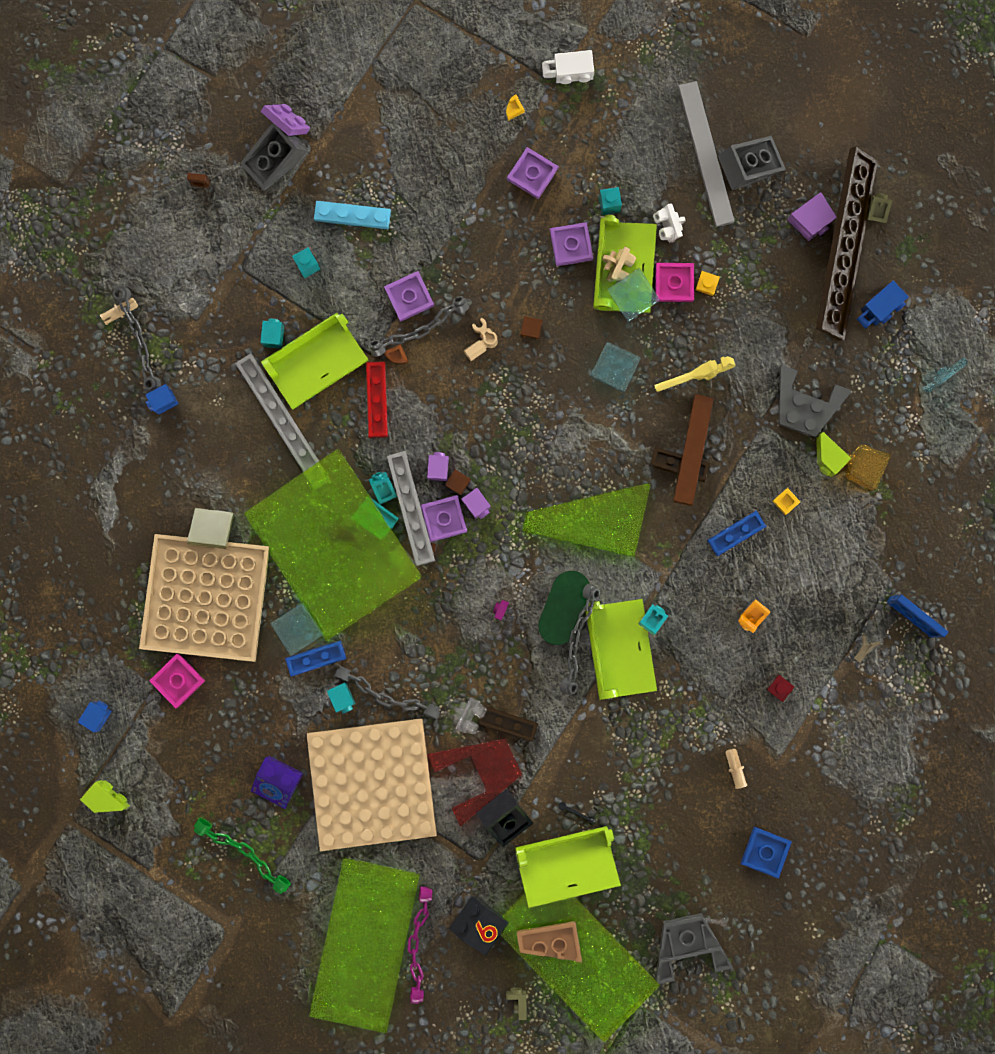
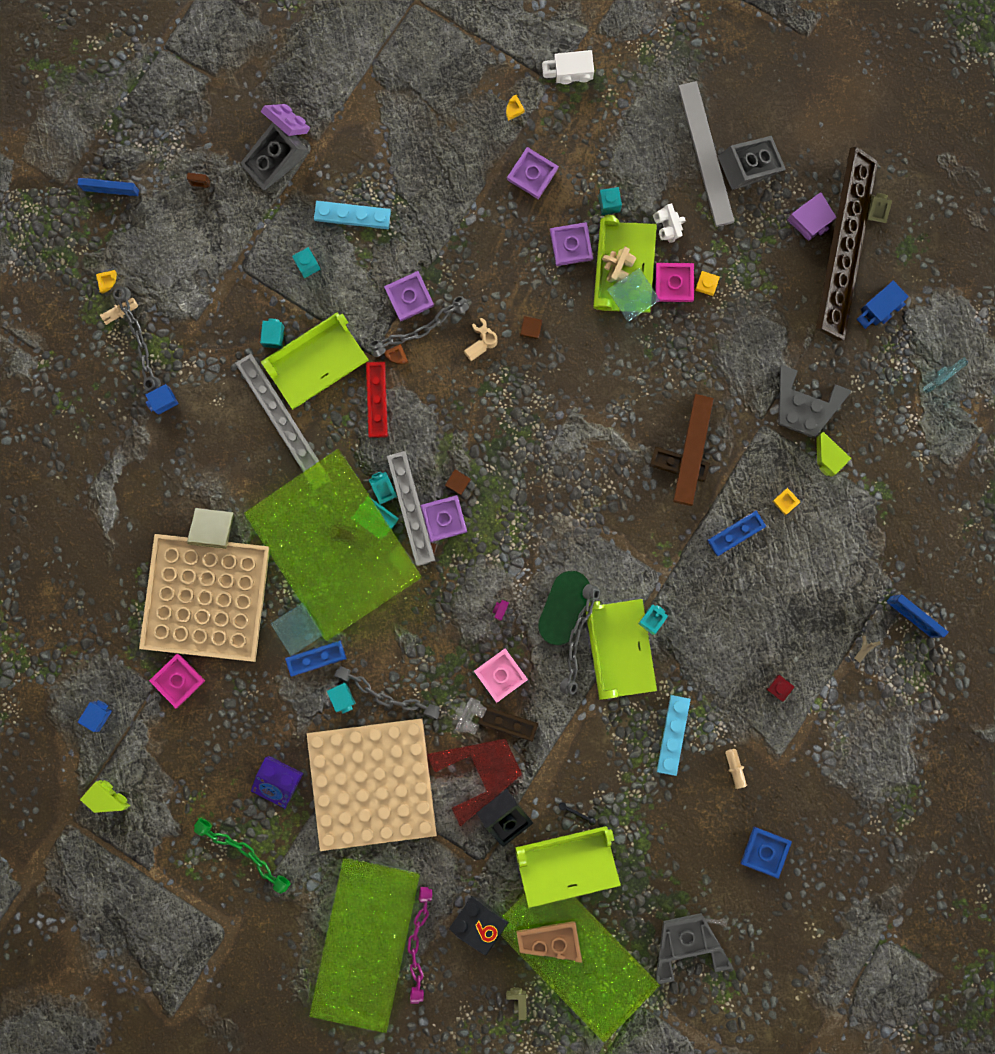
(106, 280): none -> yellow tile
(109, 187): none -> blue tile
(438, 467): medium lavender brick -> none
(476, 504): medium lavender brick -> none
(500, 675): none -> bright pink plate
(600, 521): clear neon green wing -> none
(615, 367): clear light blue plate -> none
(673, 735): none -> medium azure plate
(705, 371): light yellow piece -> none
(753, 616): light orange bracket -> none
(867, 466): clear yellow torso -> none

